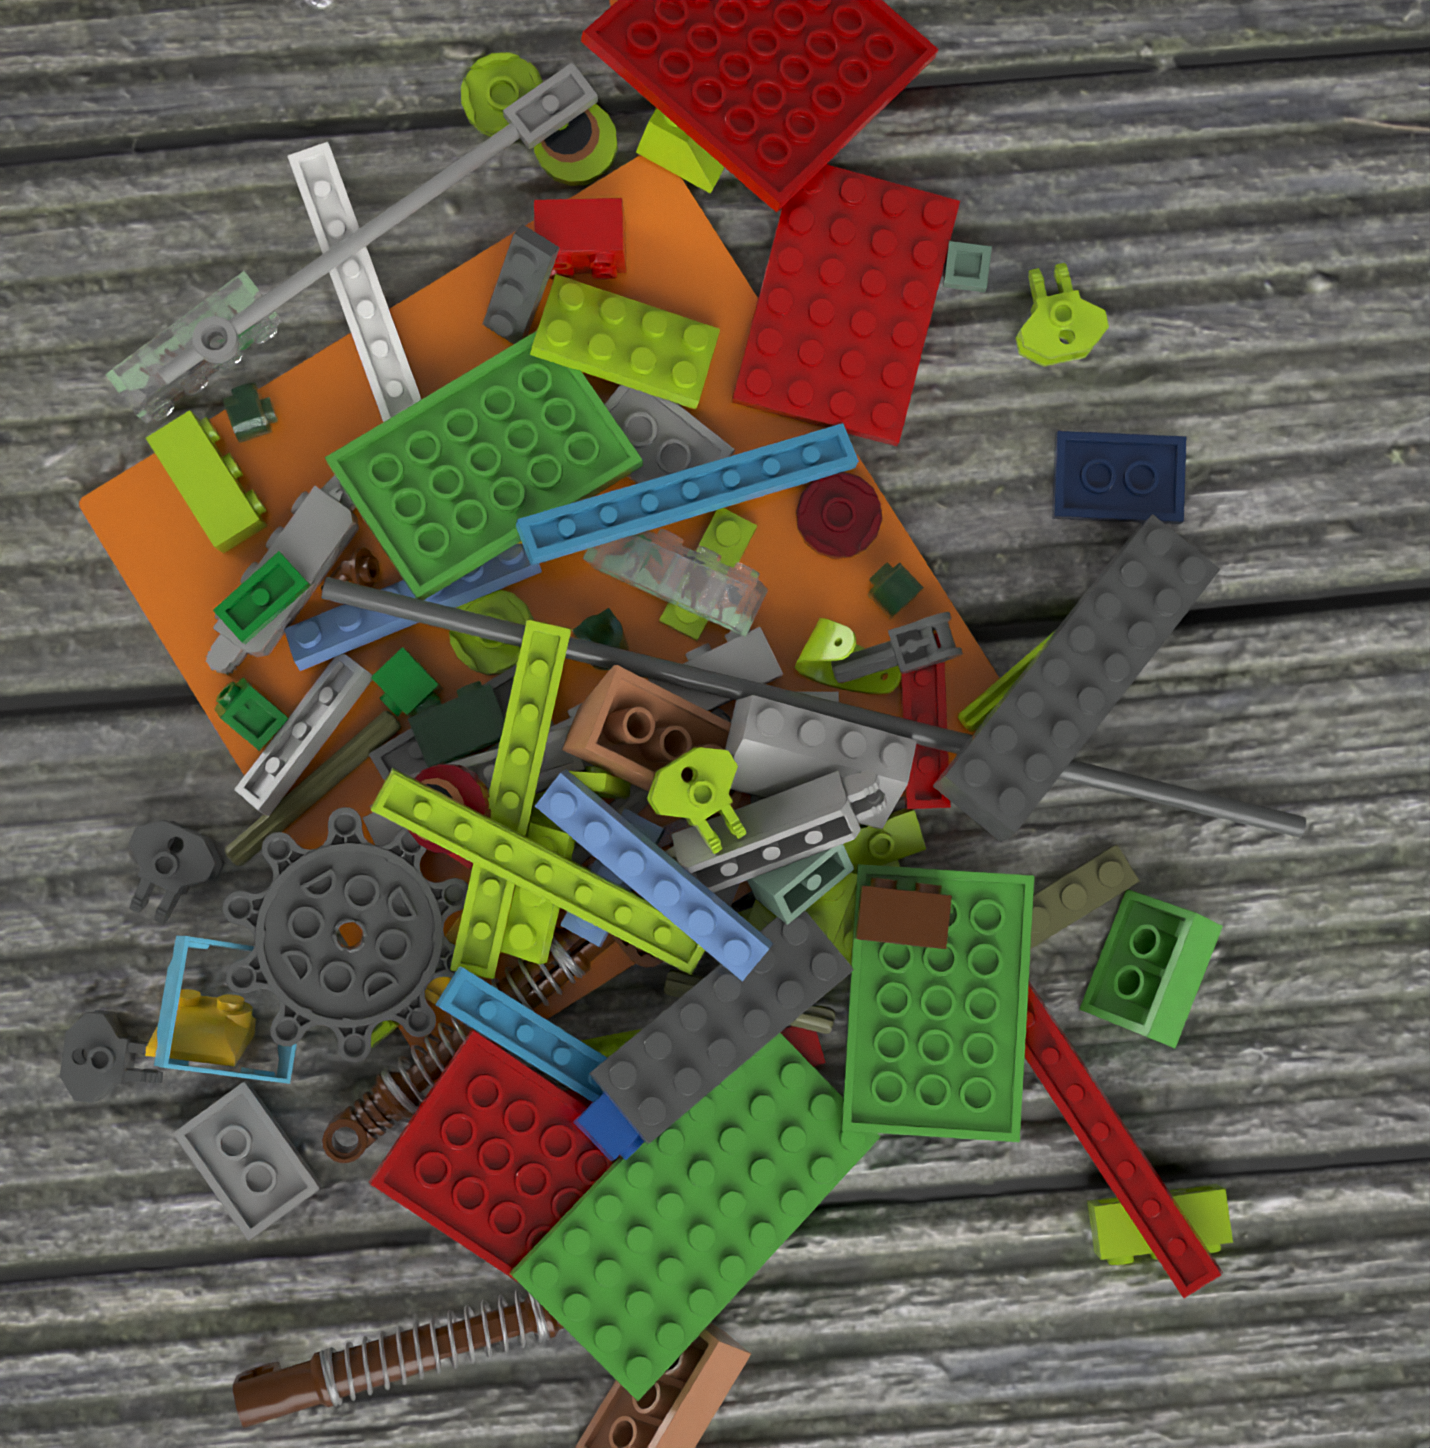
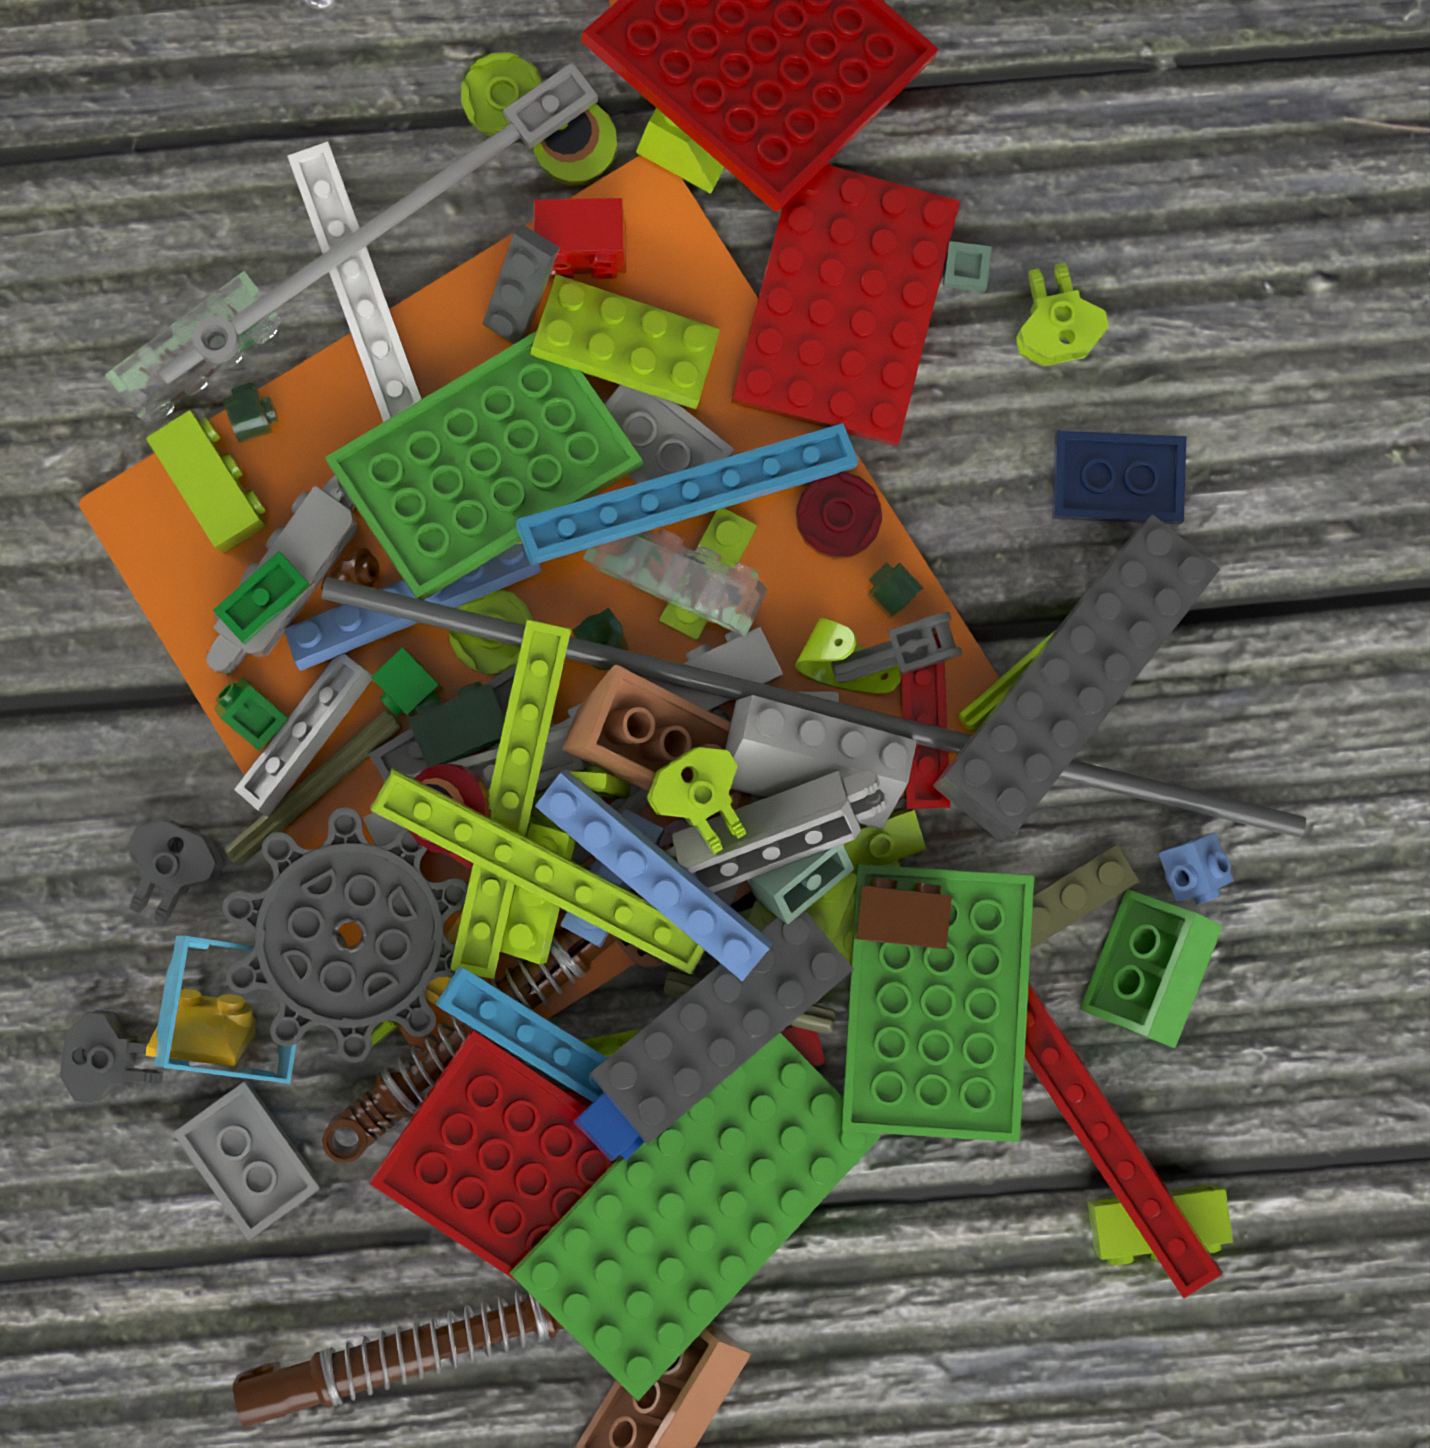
(1196, 869): none -> medium blue brick

